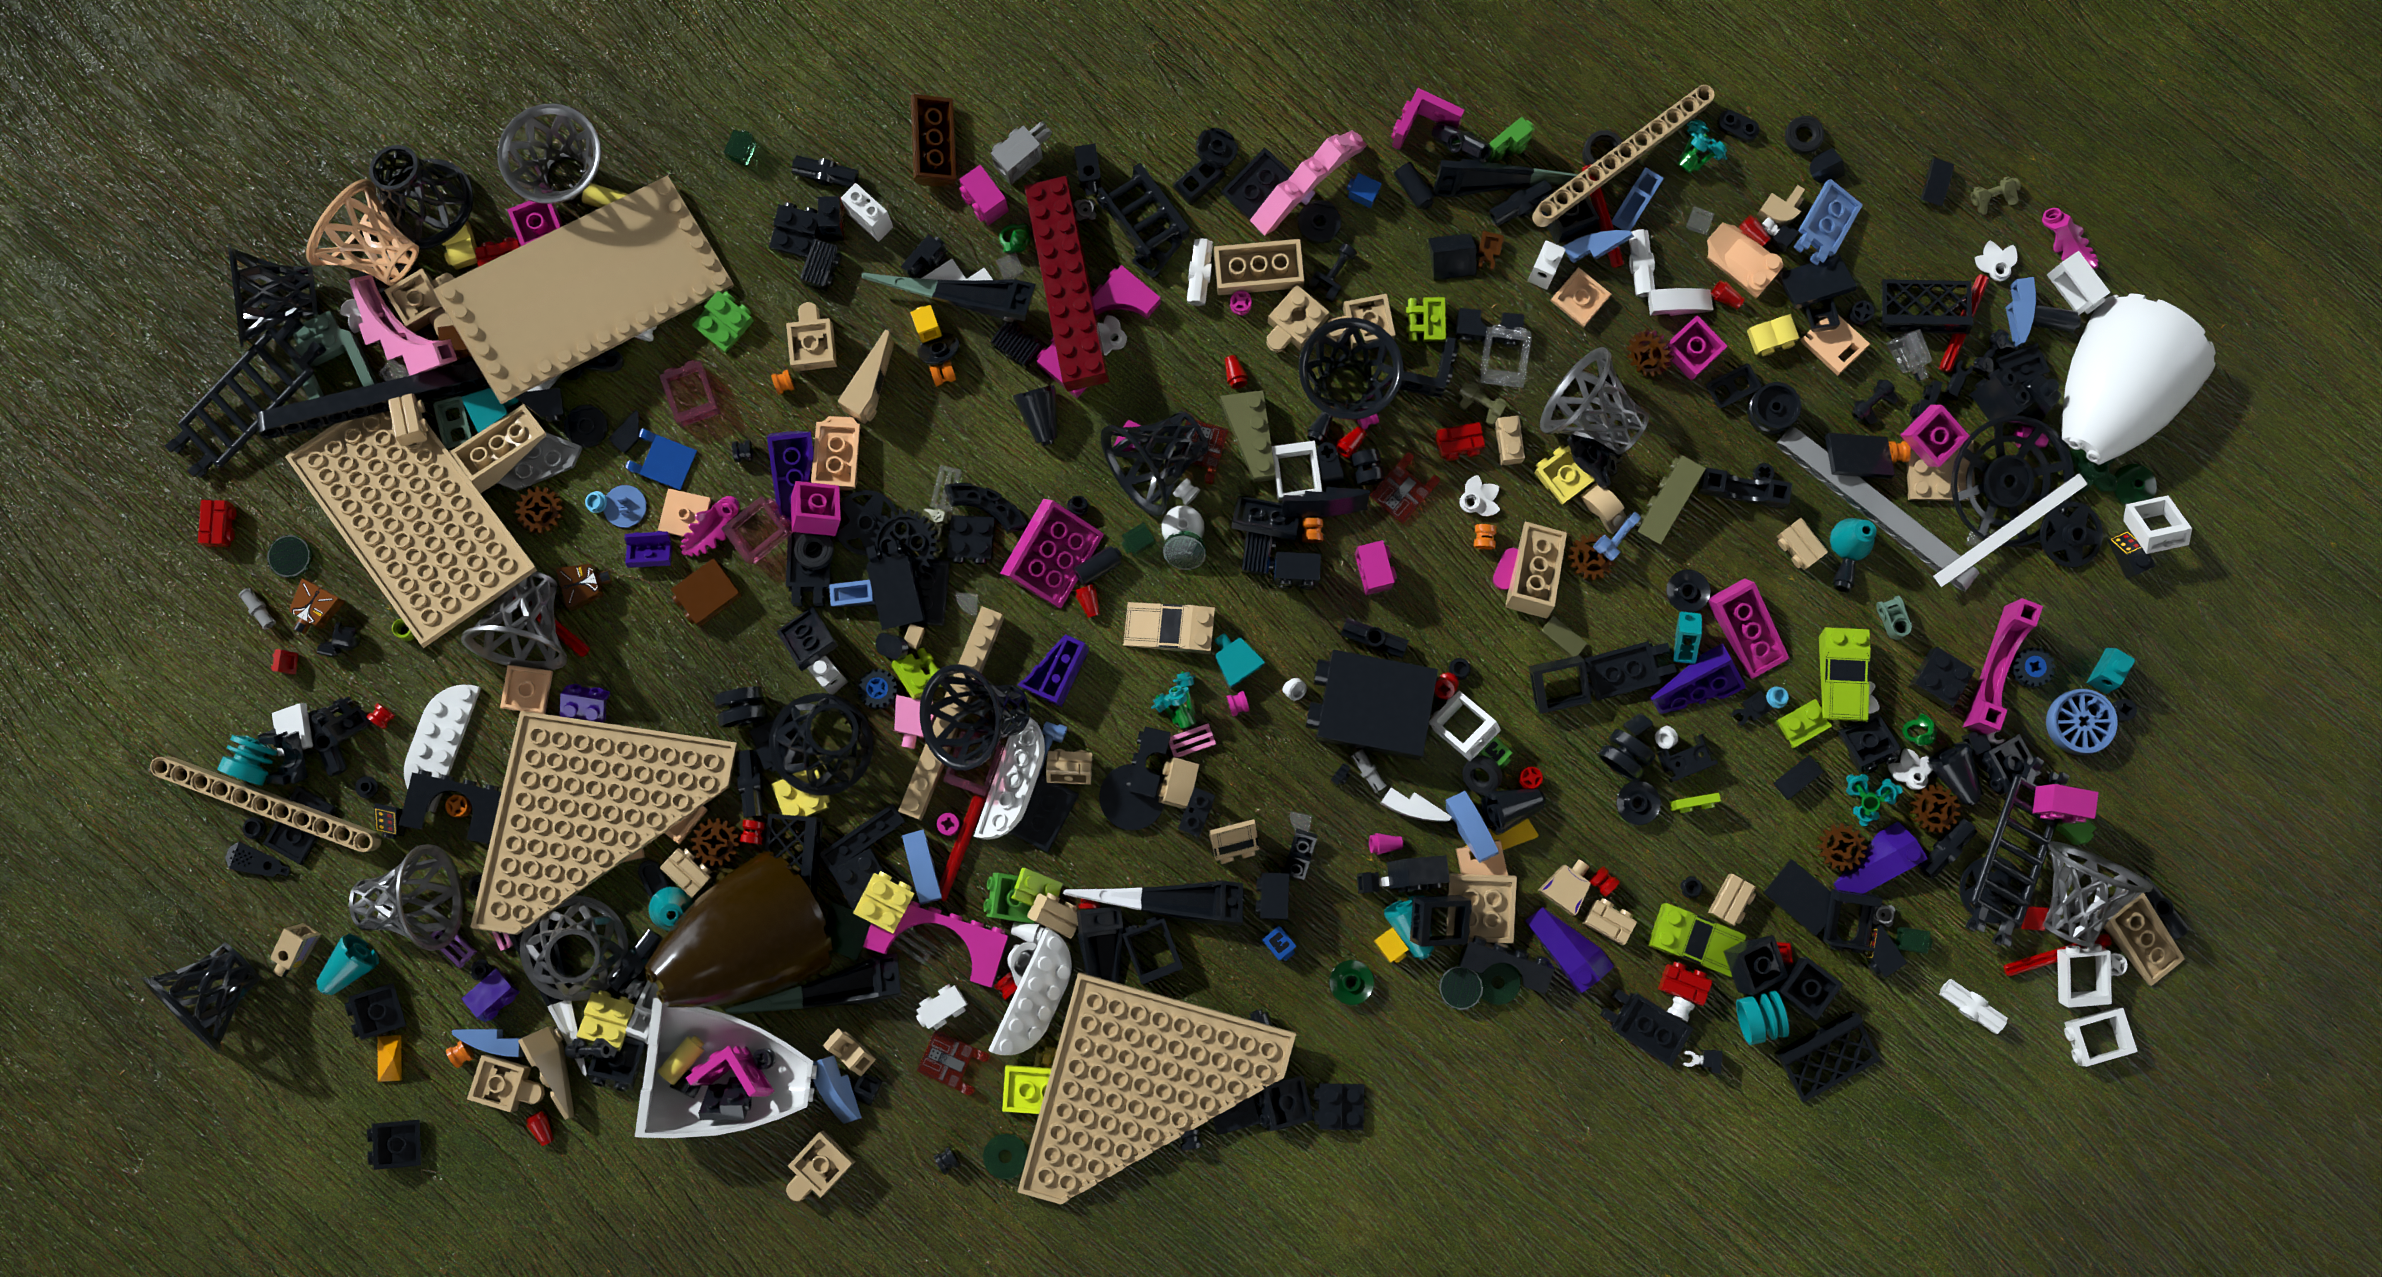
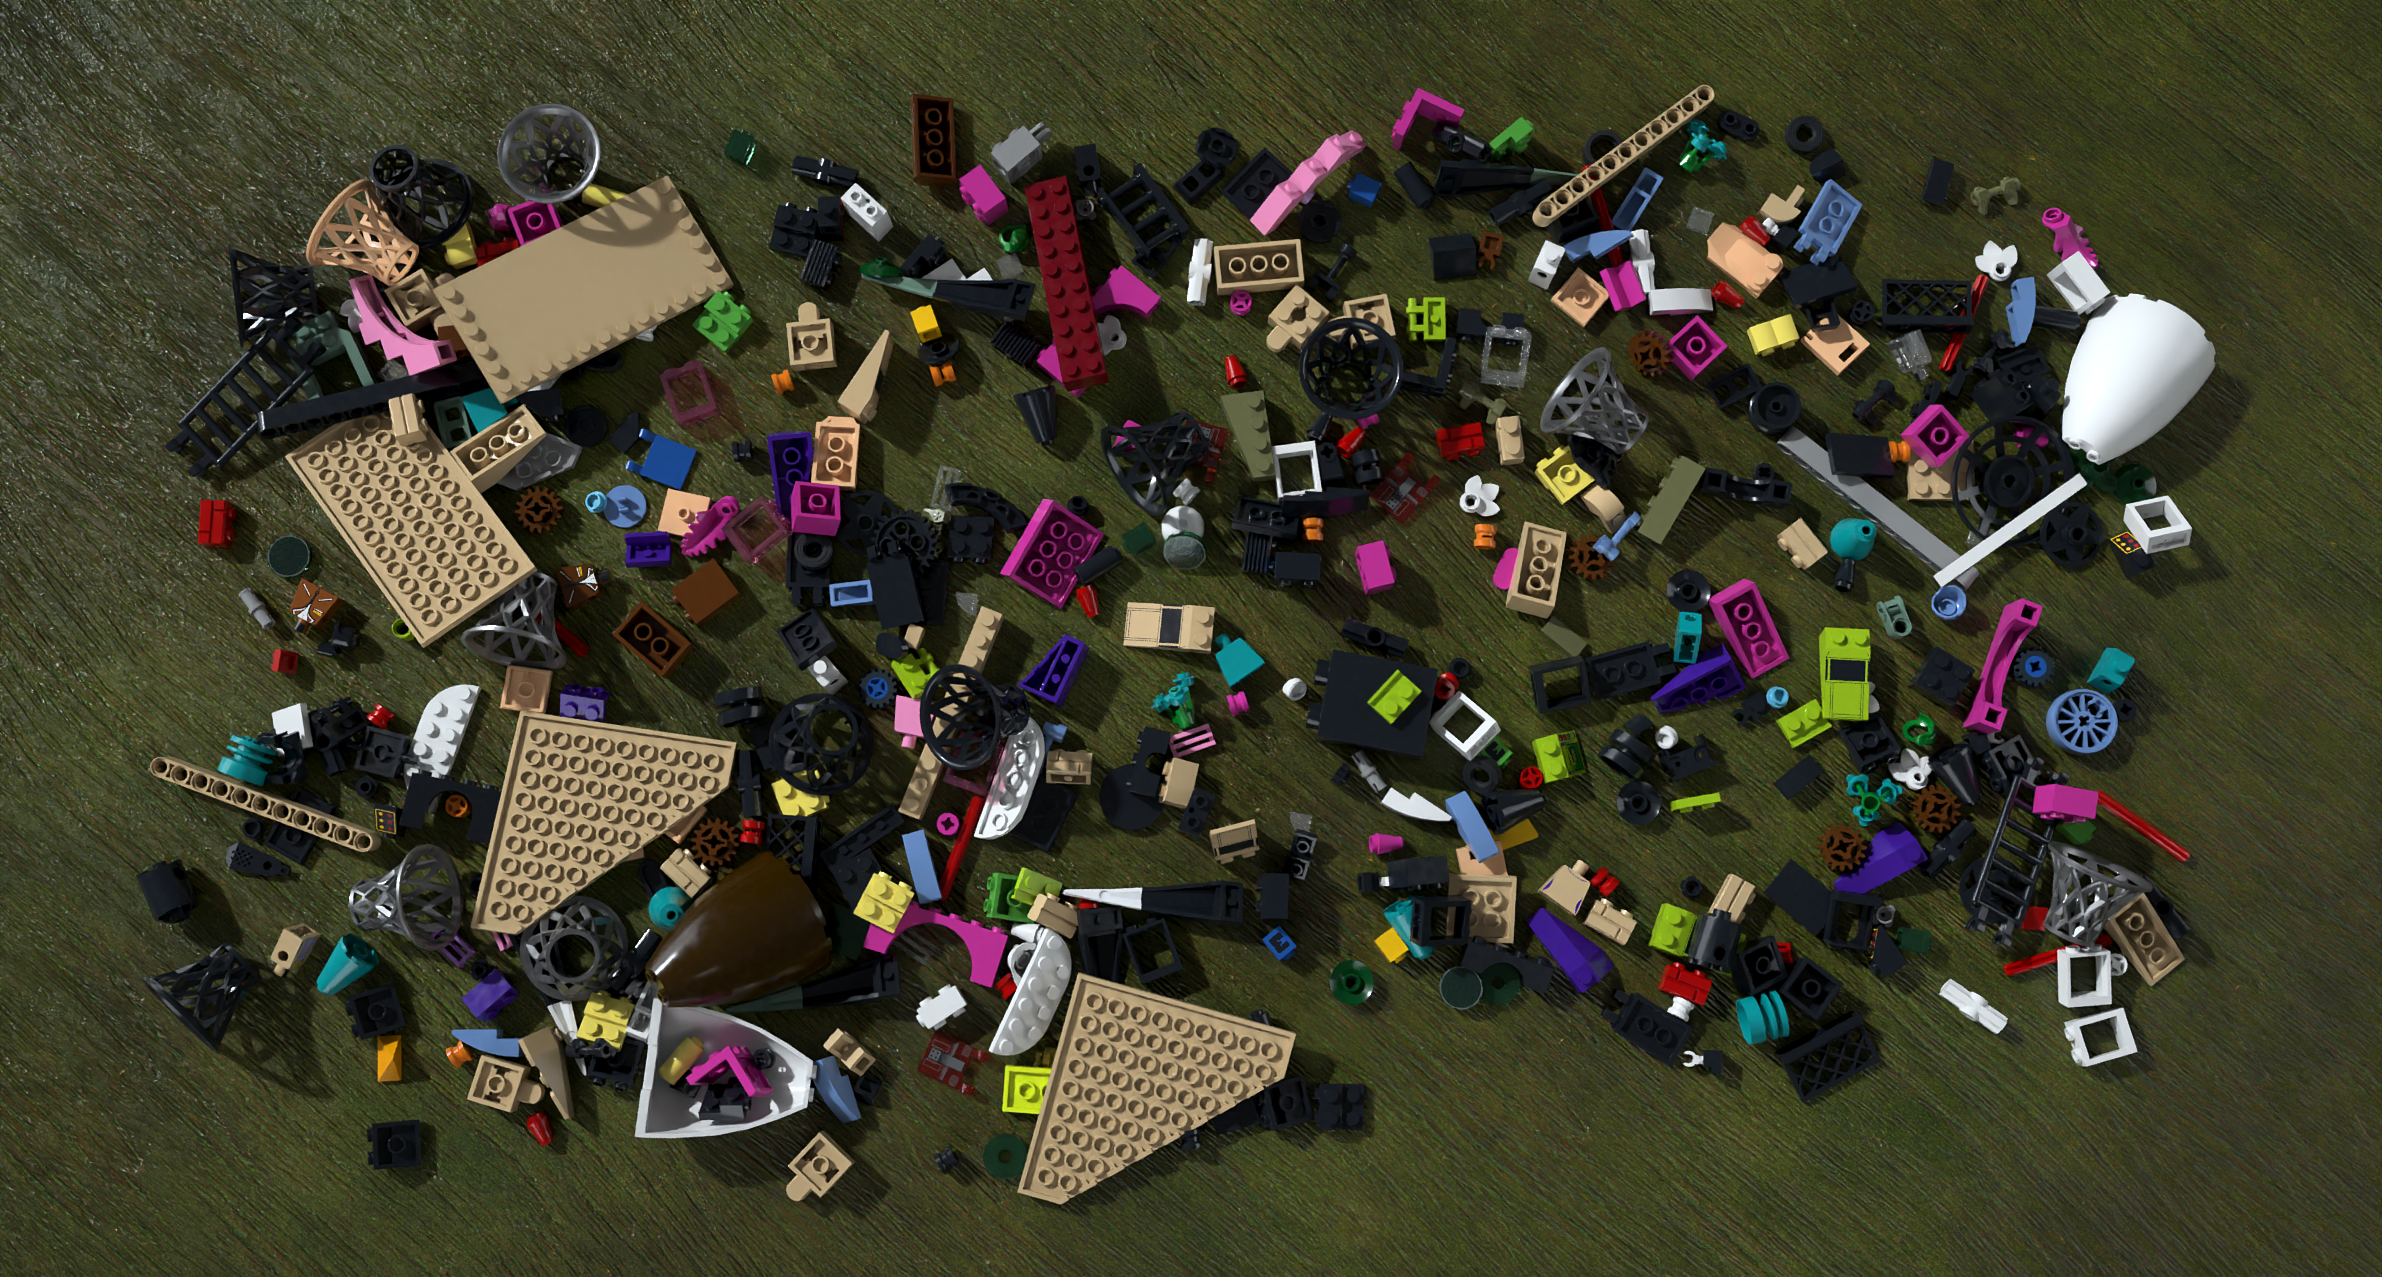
(168, 891): none -> black cylinder
(382, 752): none -> black plate
(500, 218): none -> dark pink rock
(653, 640): none -> reddish brown brick
(881, 268): none -> dark green dish
(1394, 696): none -> lime plate
(1558, 756): none -> lime slope
(1623, 286): none -> dark pink panel
(1715, 941): none -> black cylinder
(1949, 602): none -> medium blue hair
(2142, 827): none -> red axle

